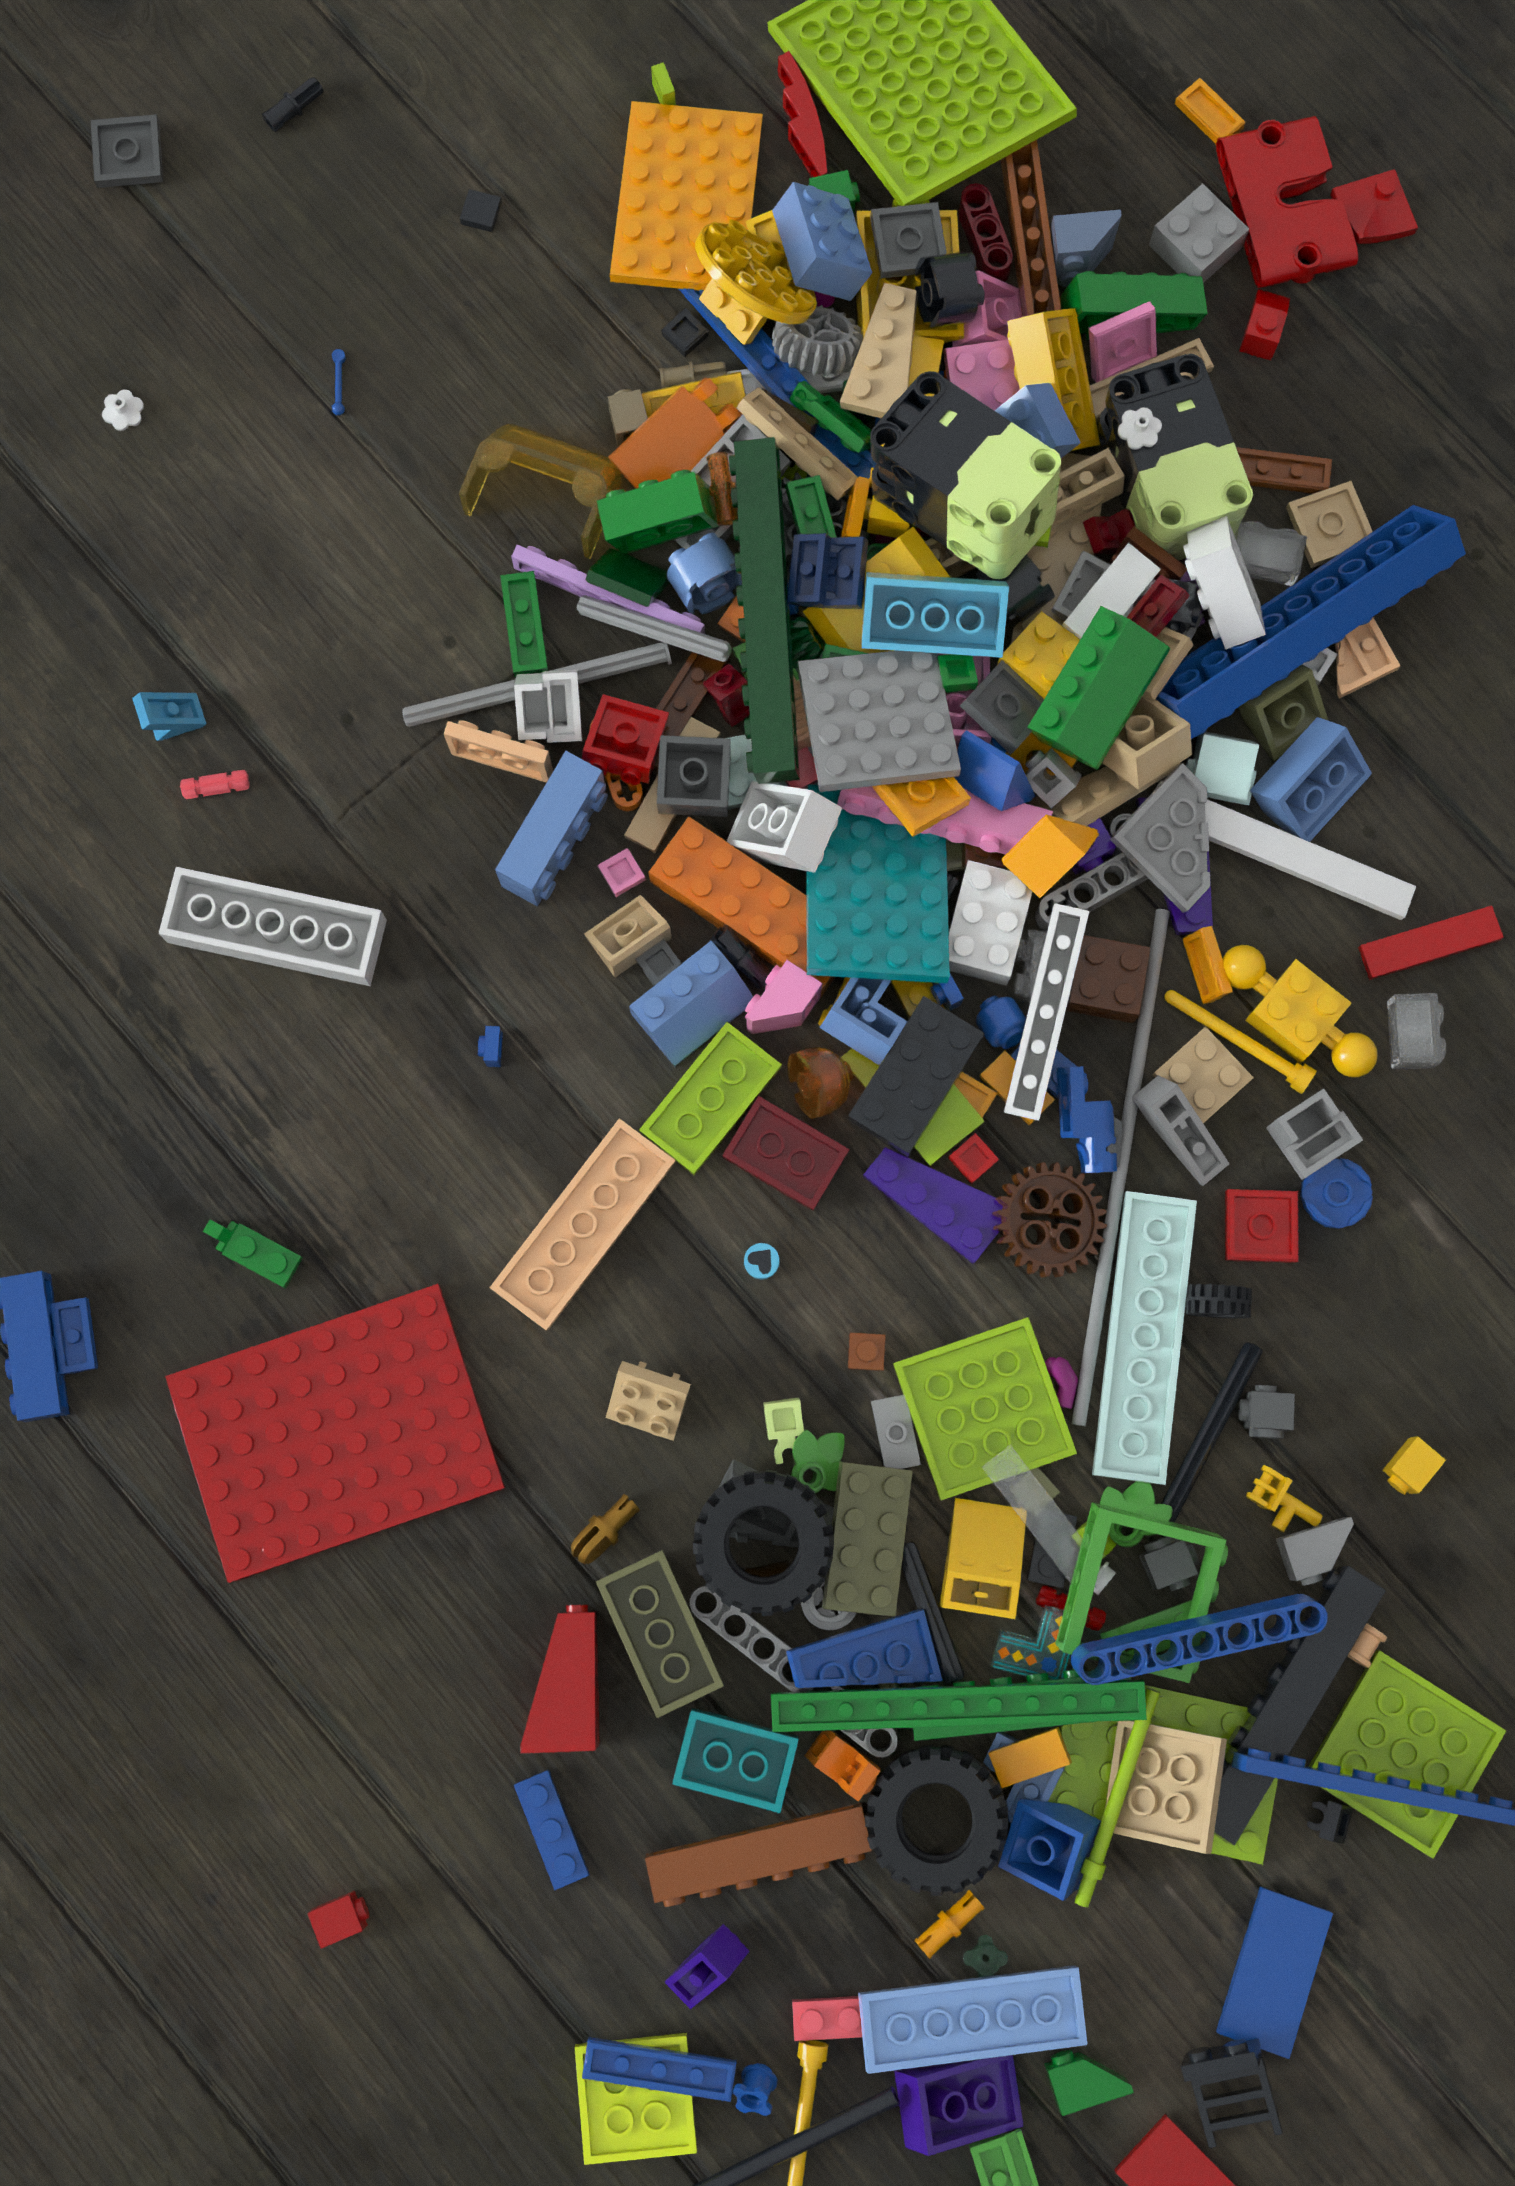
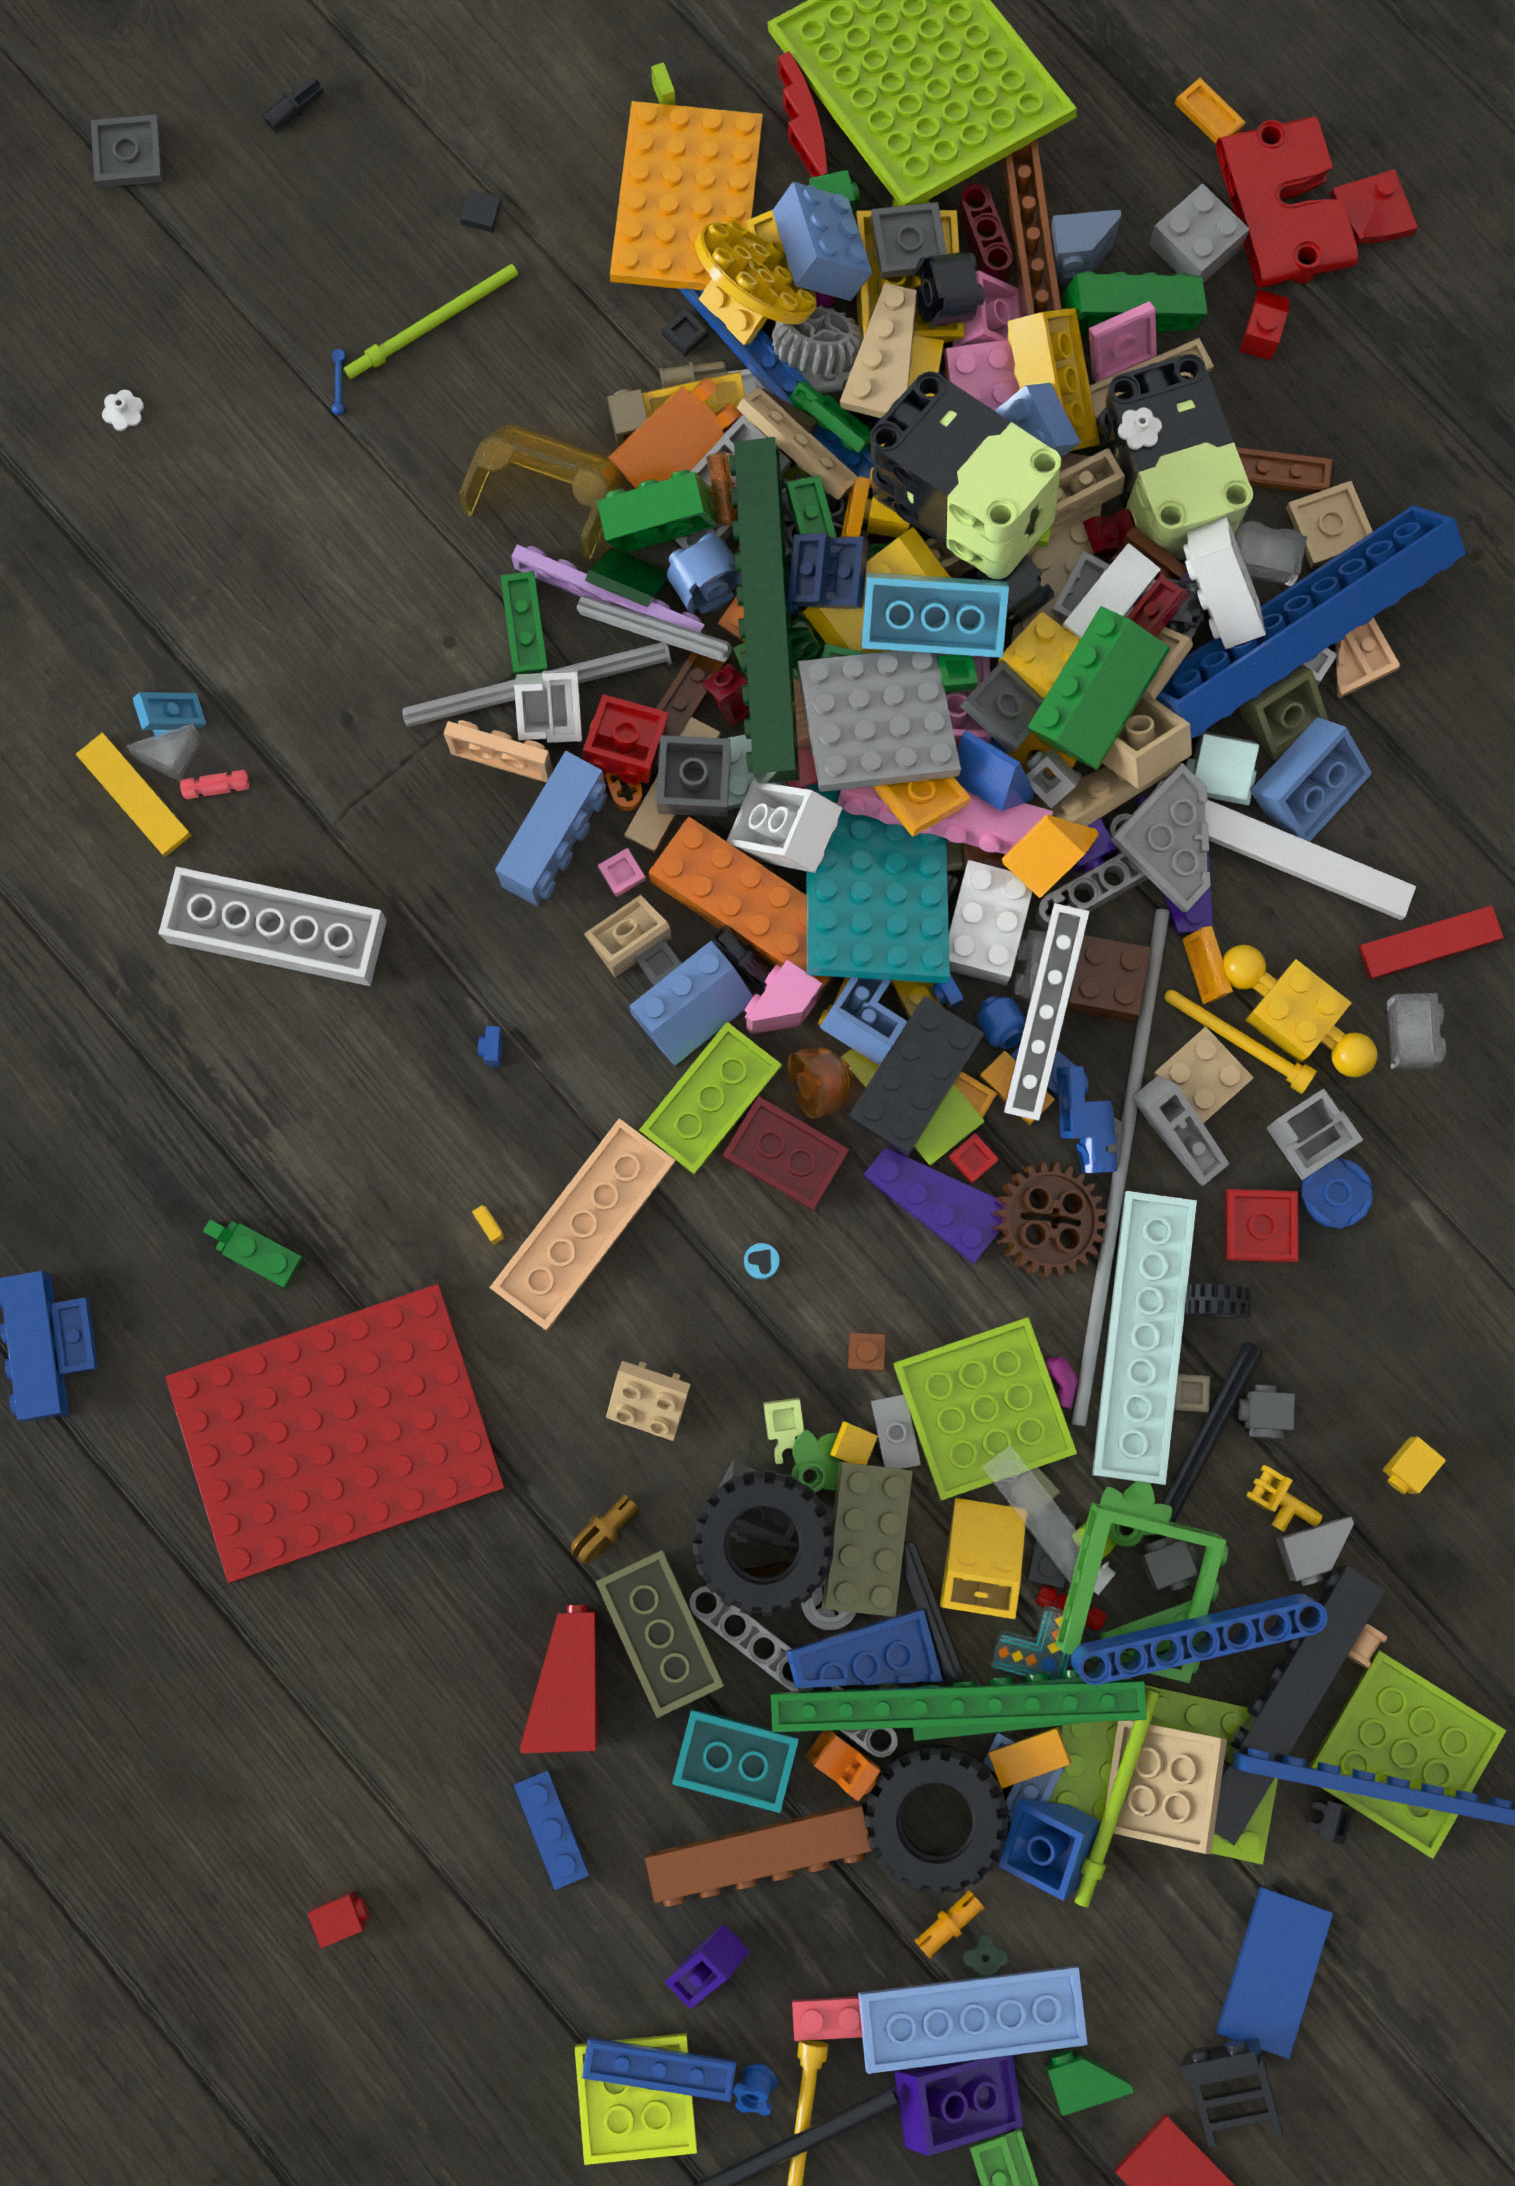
(133, 795): none -> yellow tile
(168, 752): none -> clear slope
(377, 355): none -> lime bar
(488, 1224): none -> yellow tile
(853, 1444): none -> yellow tile
(1192, 1393): none -> dark tan tile

